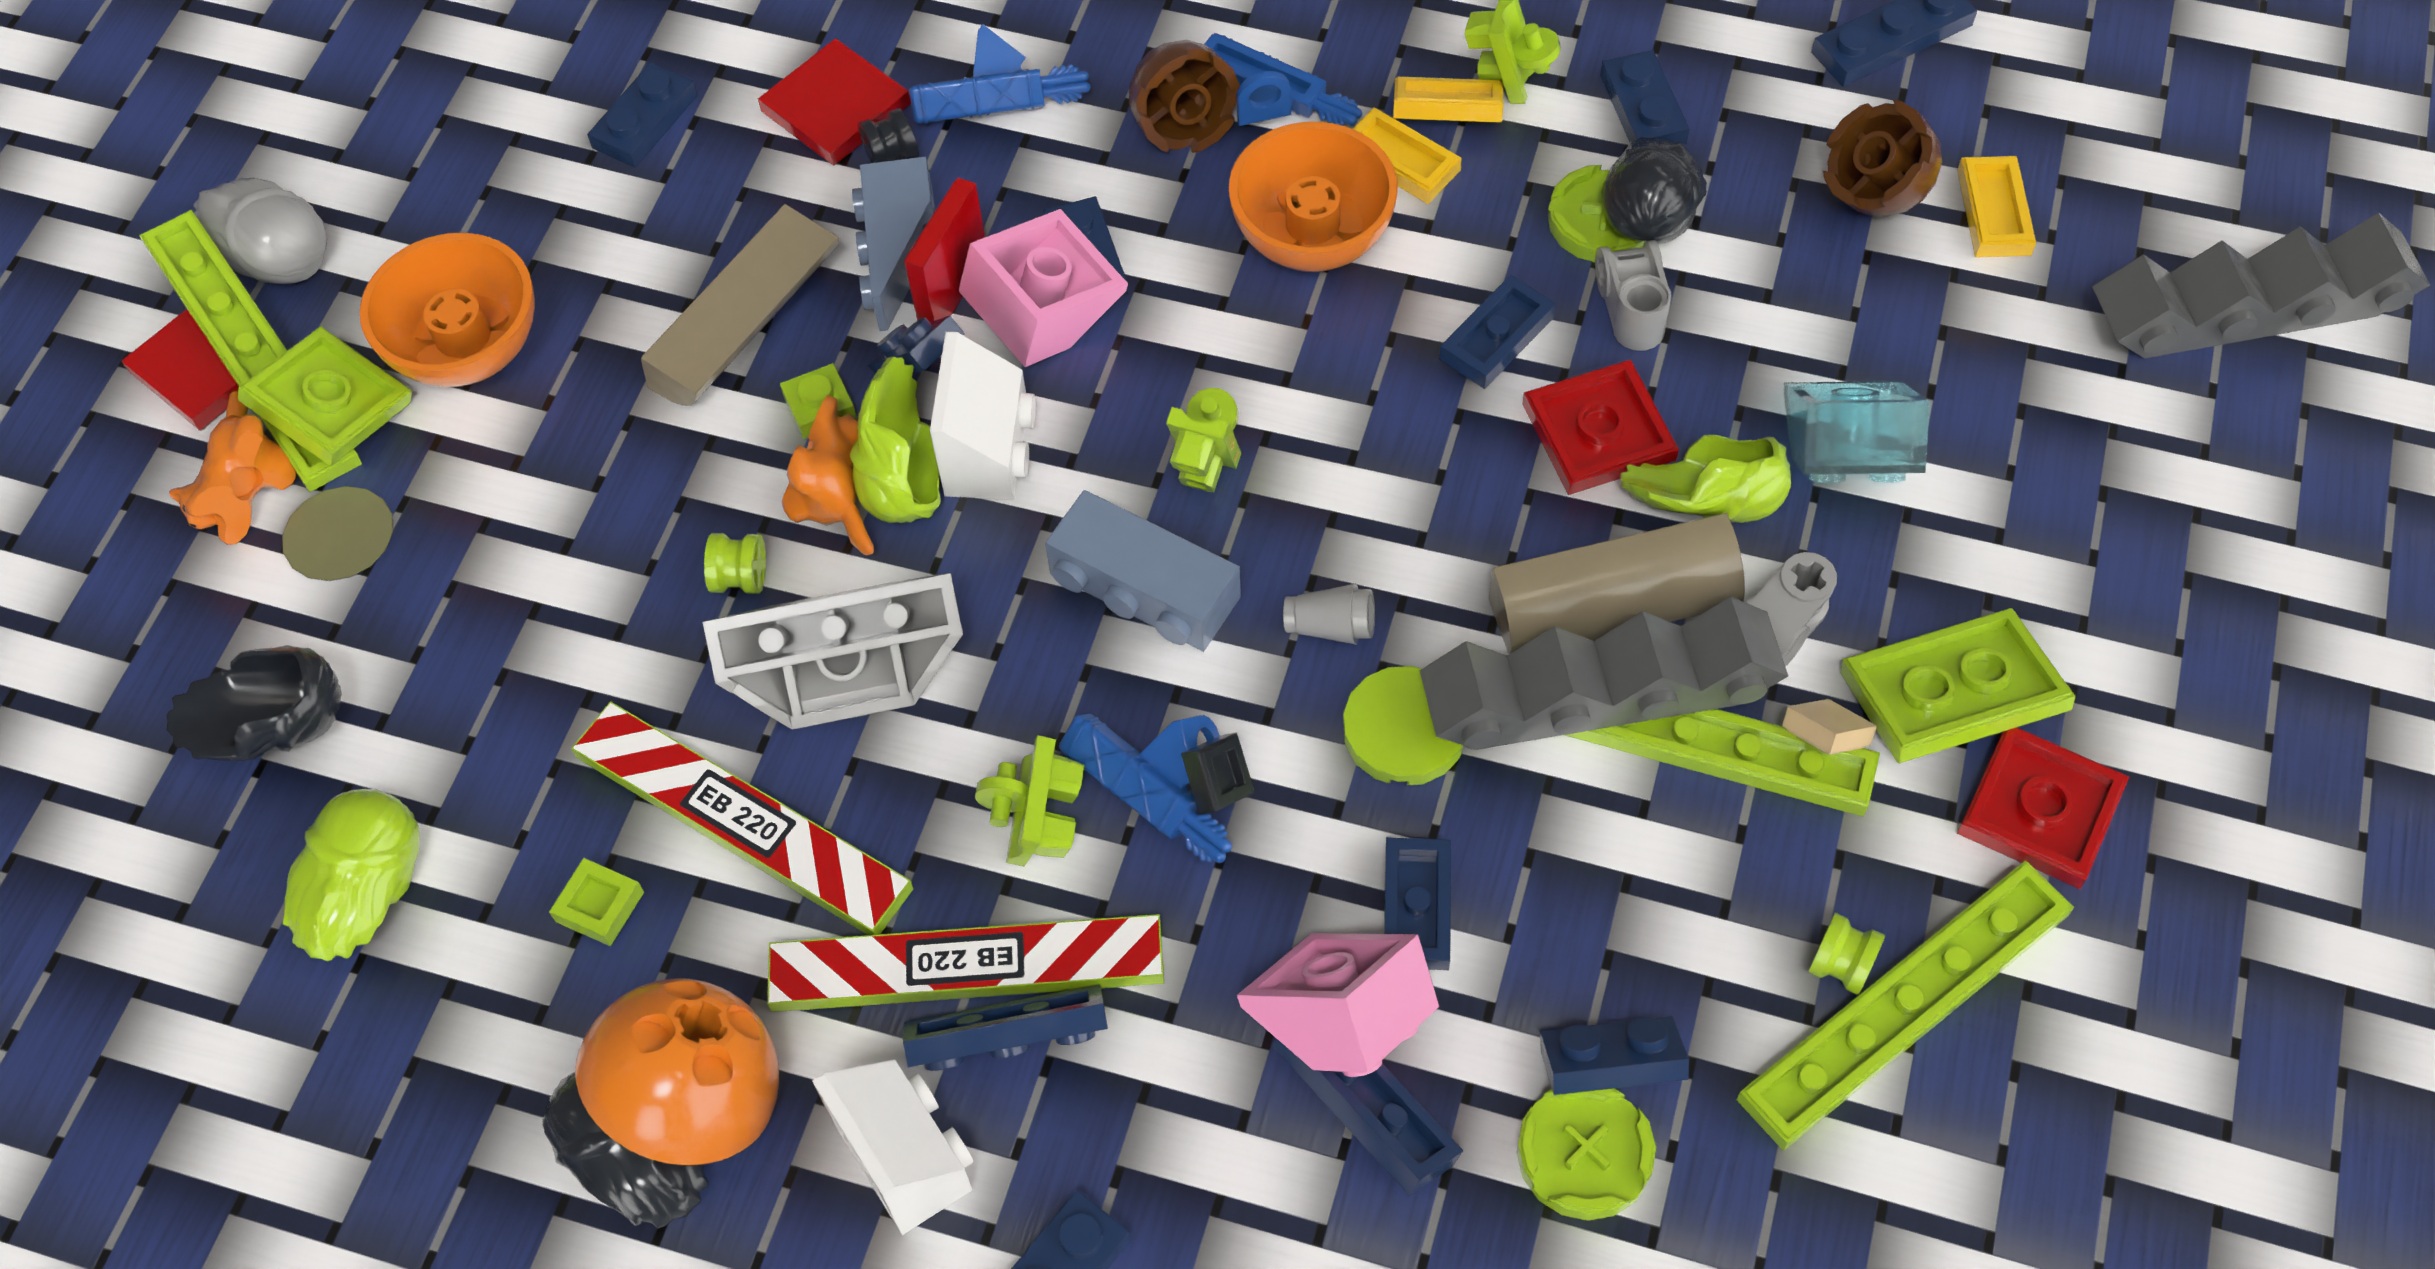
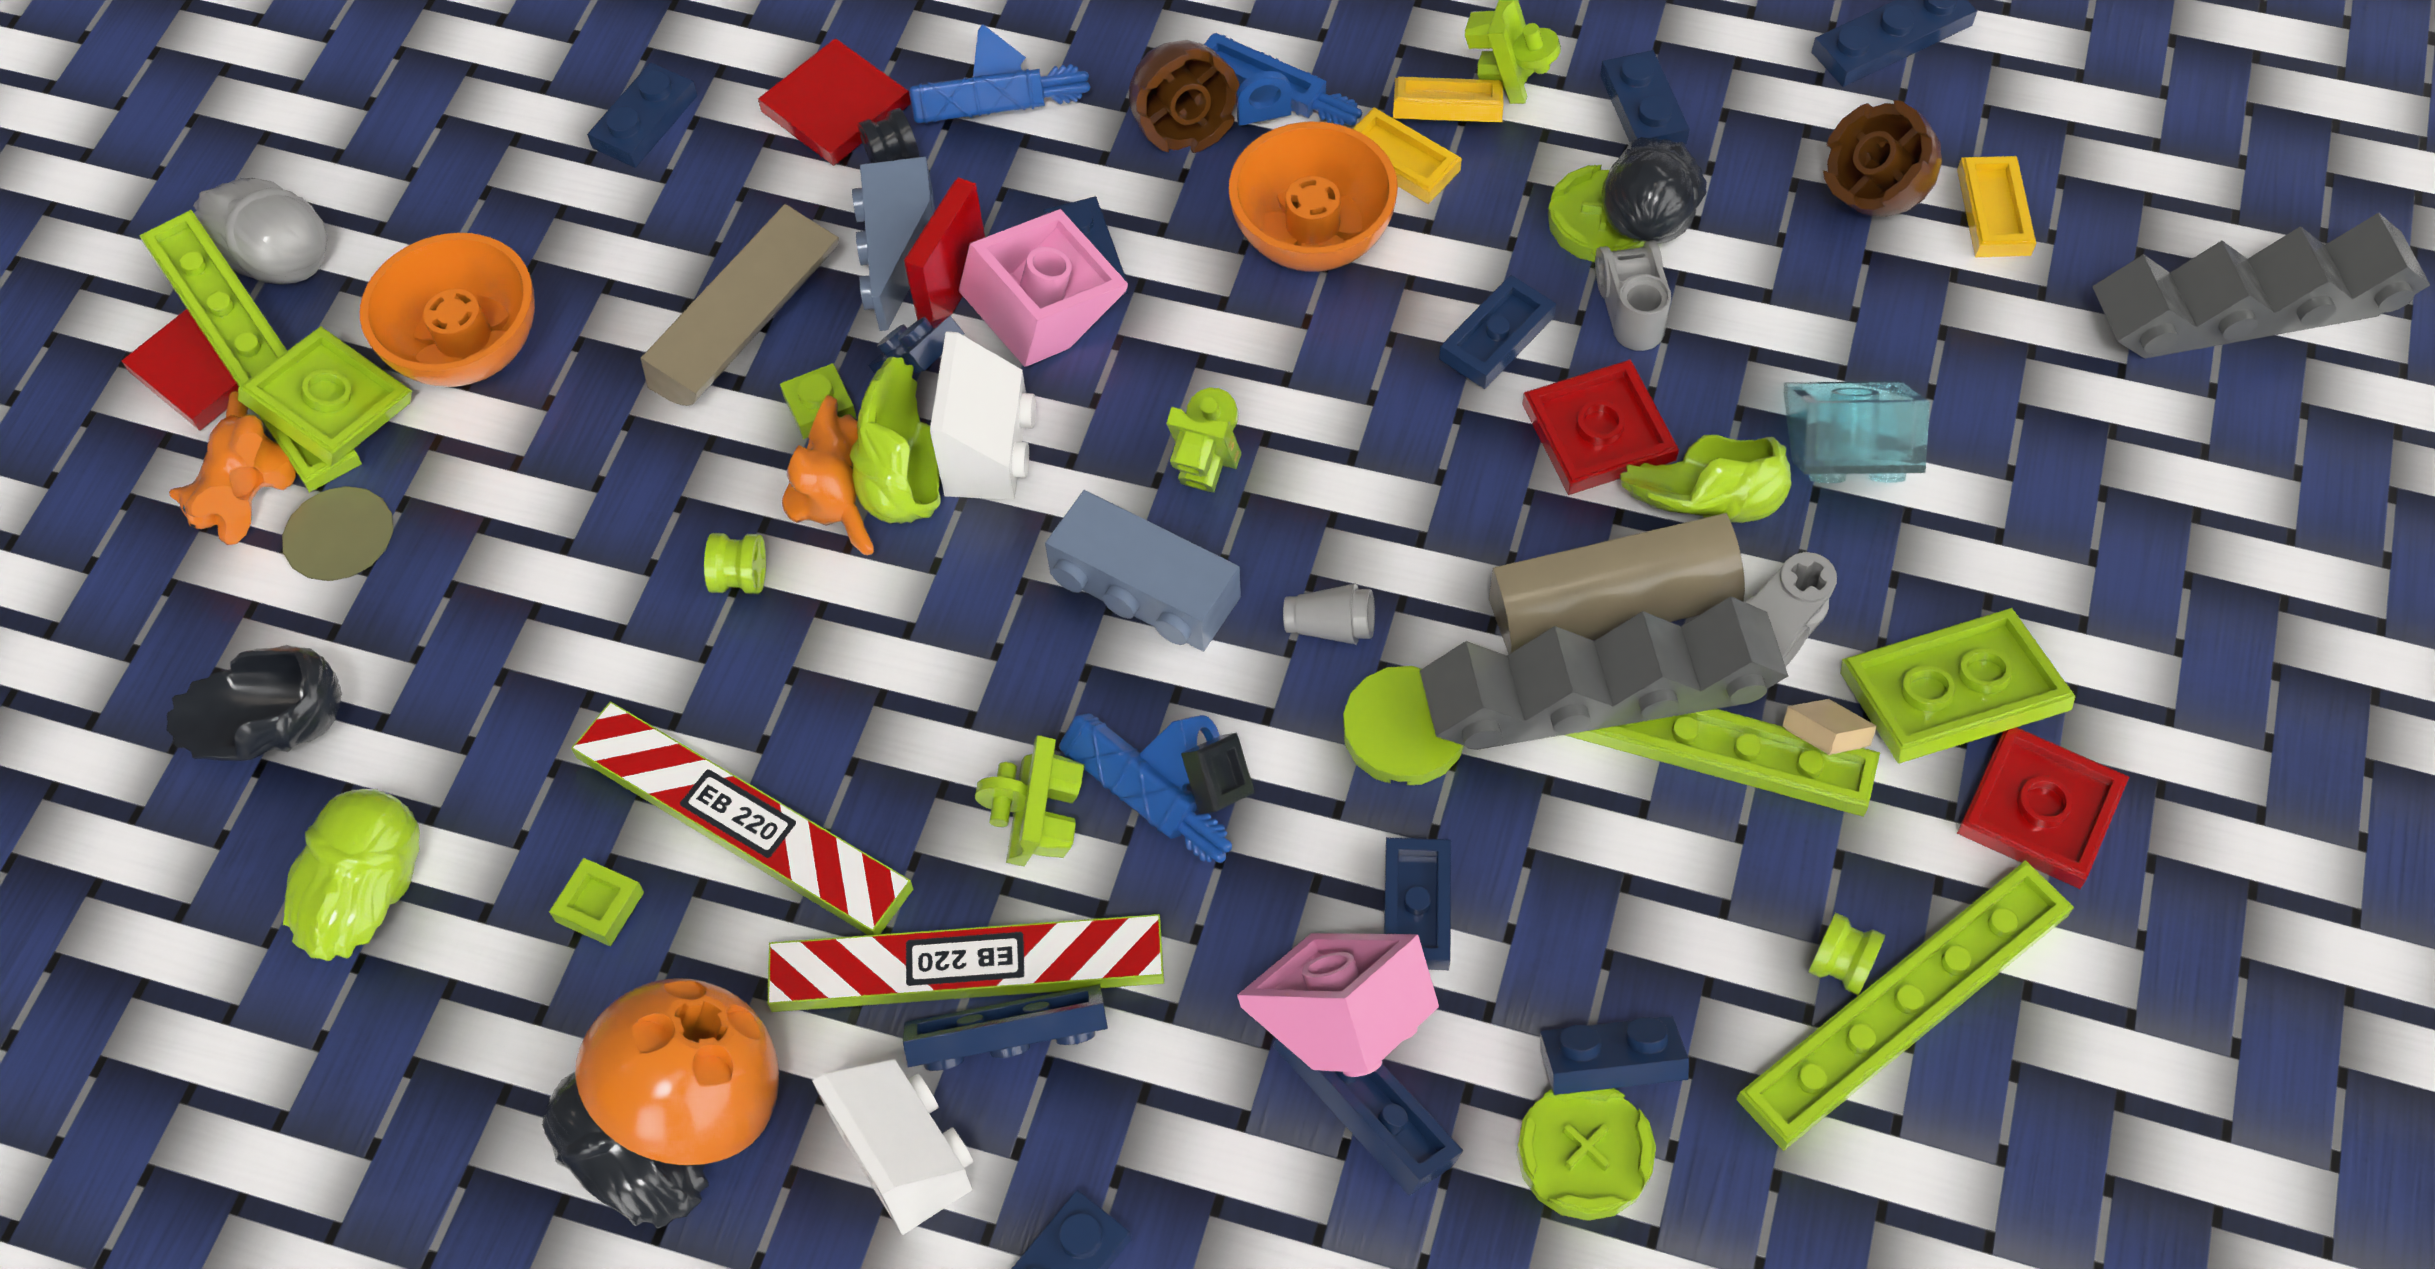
(837, 650): light grey wedge -> none

